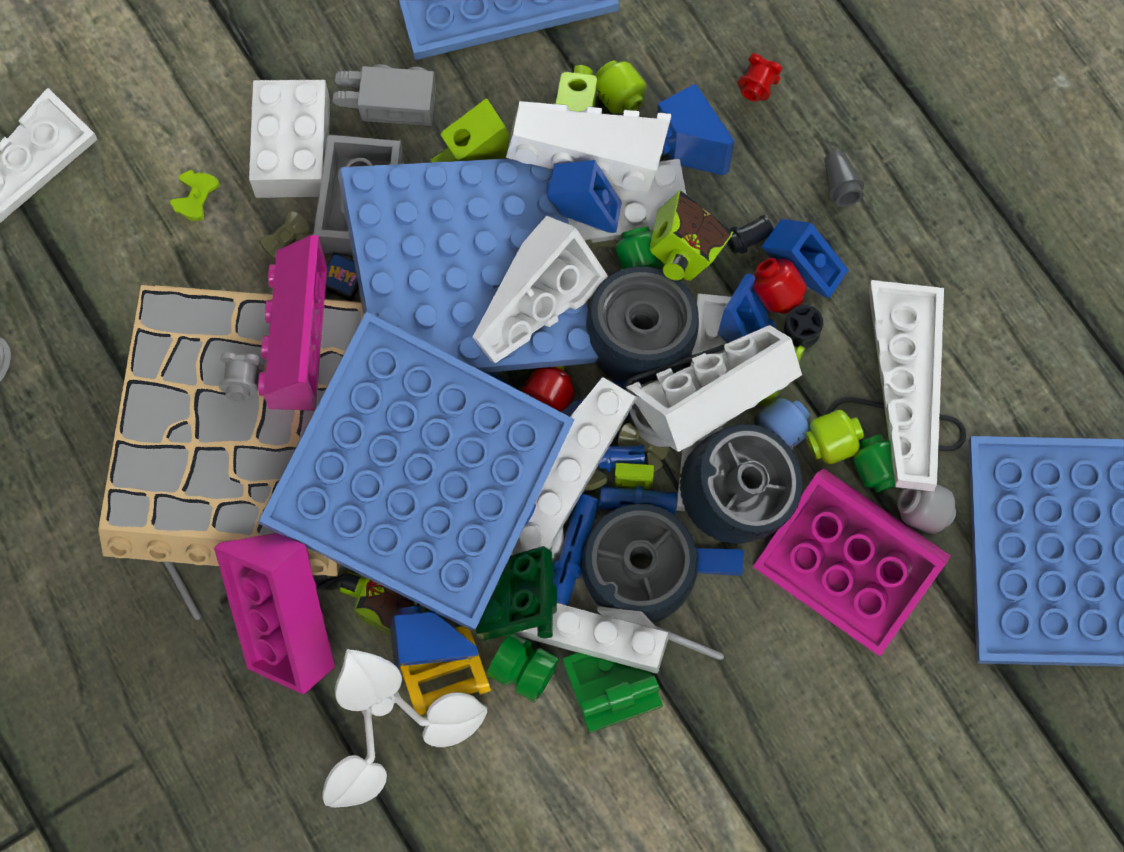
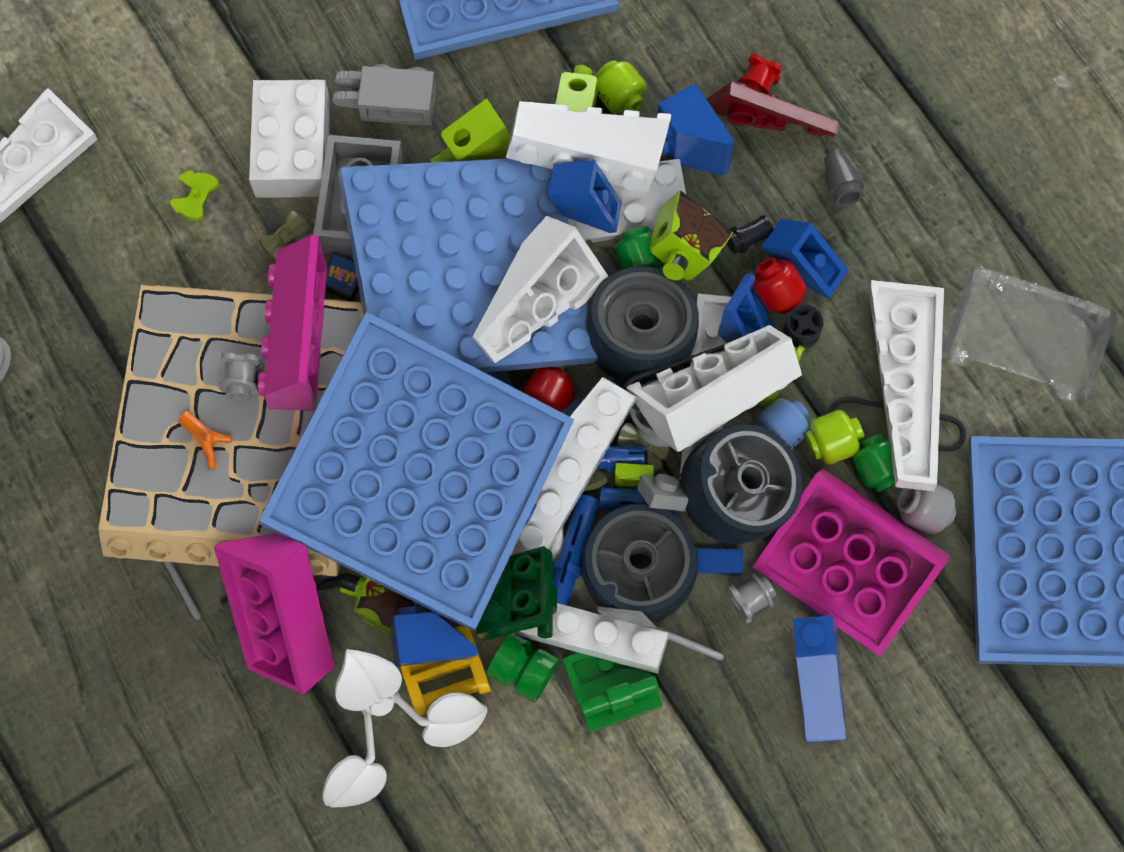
(204, 436): none -> orange bar
(662, 492): none -> light grey plate
(751, 596): none -> light grey brick
(766, 111): none -> dark red wing
(820, 678): none -> slope
(1029, 331): none -> clear windscreen

